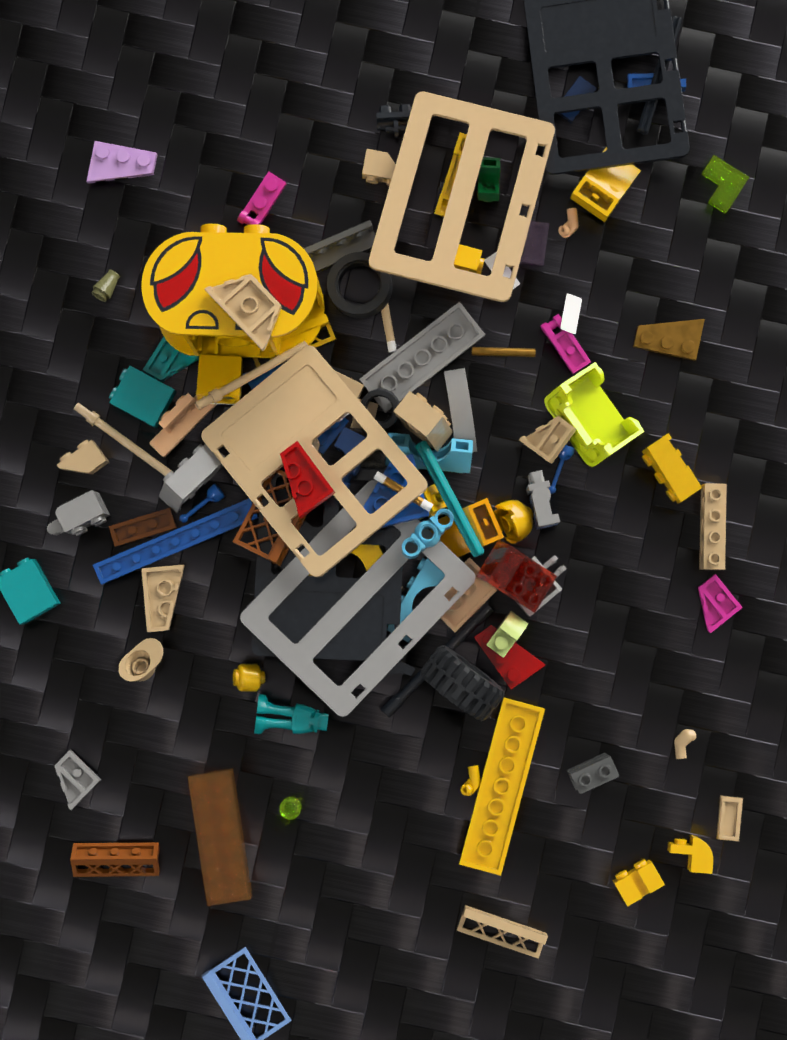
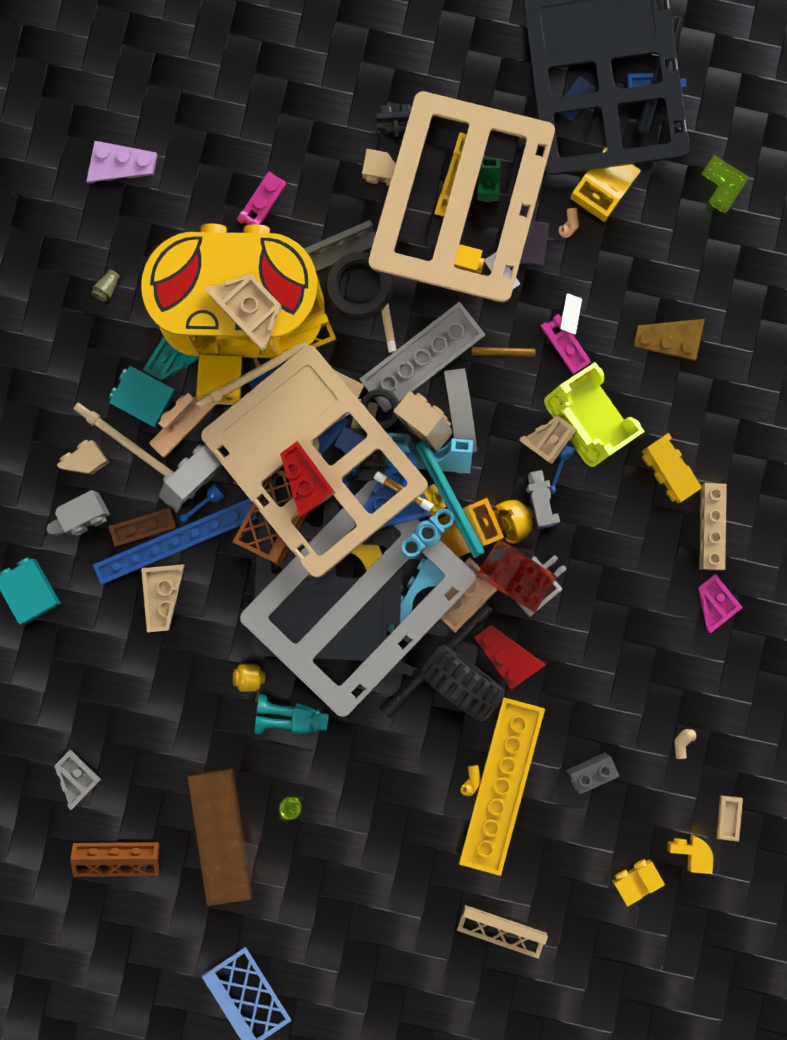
(141, 661): tan piece -> none
(507, 634): yellowish green brick -> none

